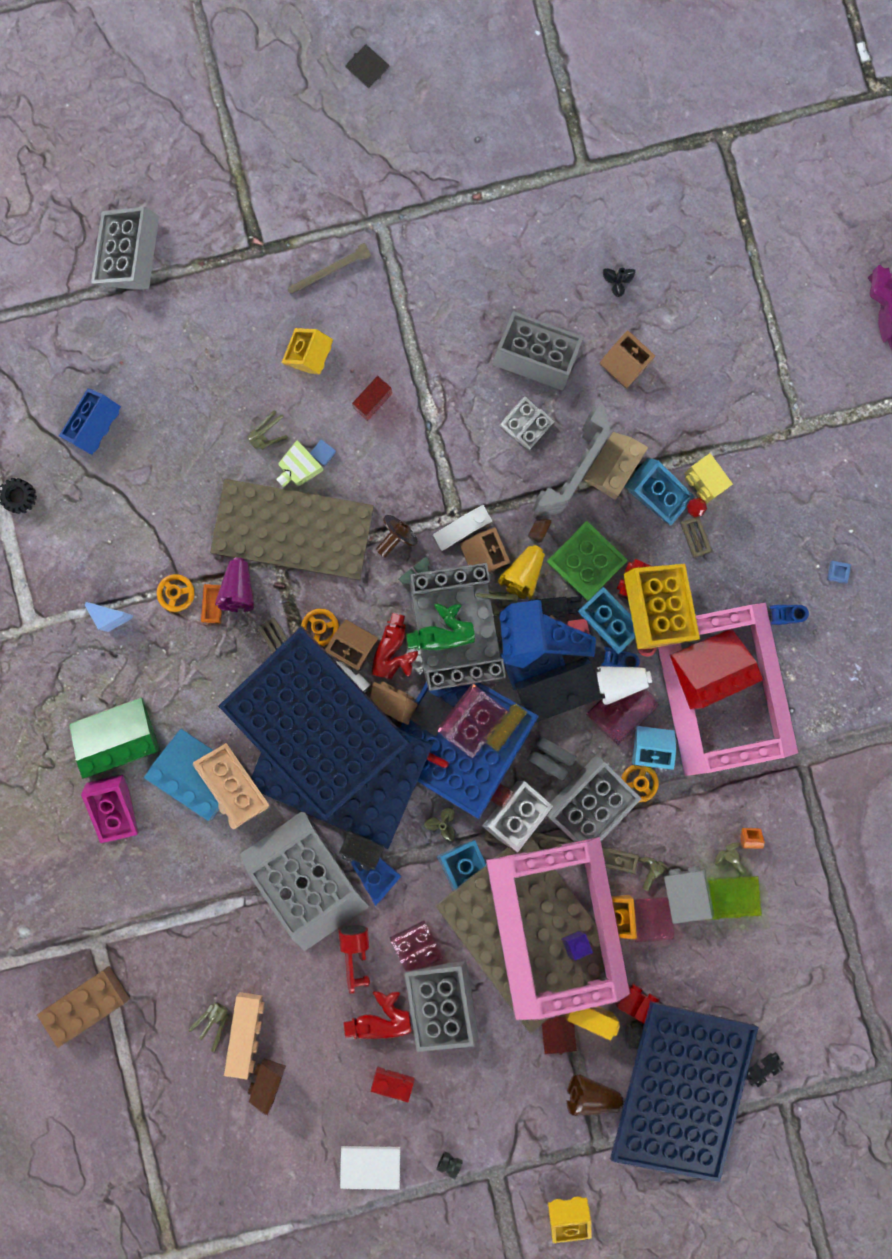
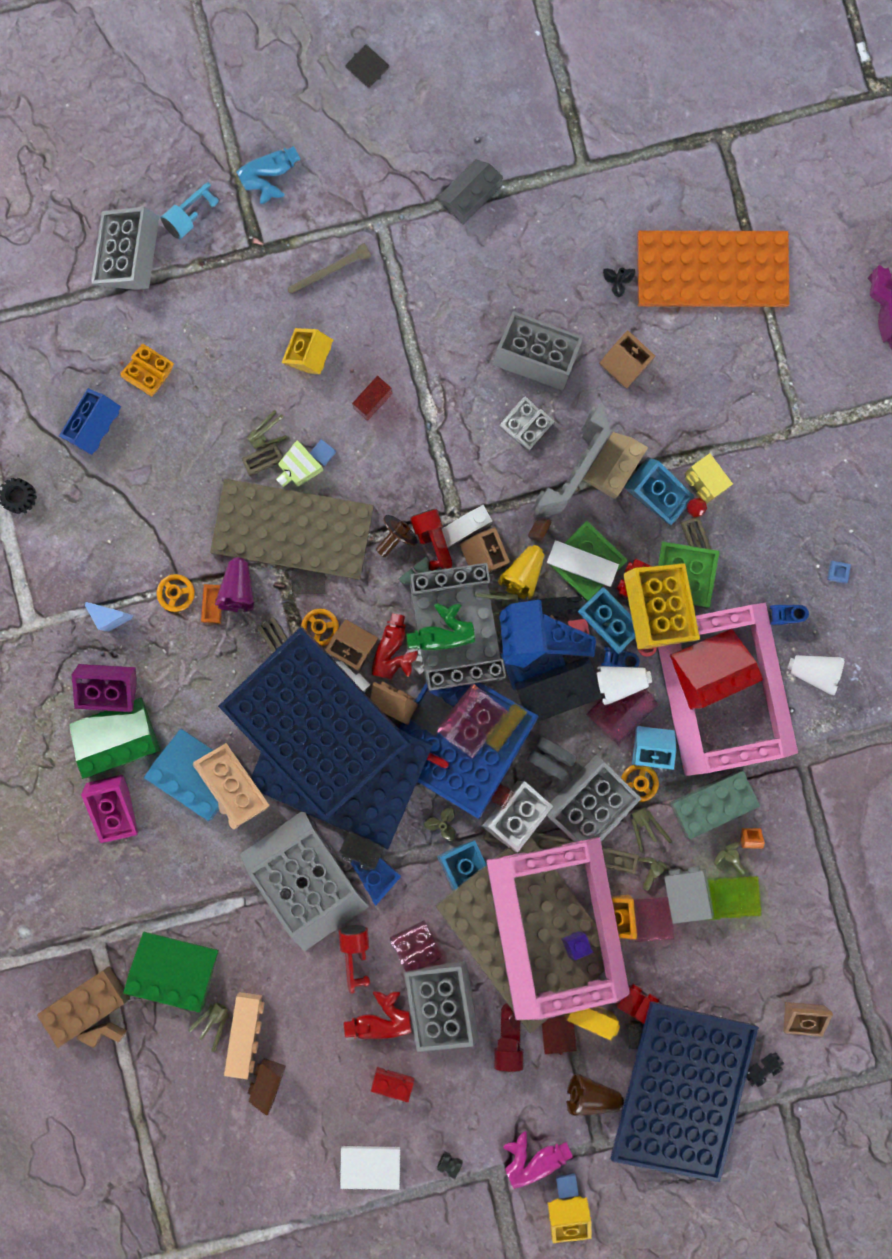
(93, 1035): none -> medium nougat slope
(104, 687): none -> magenta slope
(147, 370): none -> light orange slope
(171, 972): none -> green slope
(177, 221): none -> medium azure piece
(265, 466): none -> dark tan tile
(268, 165): none -> dark azure piece
(307, 582): none -> clear smoke piece
(428, 528): none -> red piece
(471, 190): none -> dark grey slope
(508, 1054): none -> dark red piece
(541, 1165): none -> dark pink piece
(567, 1185): none -> medium blue tile
(582, 563): none -> white piece
(642, 818): none -> olive plant
(700, 568): none -> bright green plate
(713, 268): none -> orange plate
(714, 804): none -> sand green brick
(806, 1019): none -> medium nougat slope
(818, 671): none -> white cone

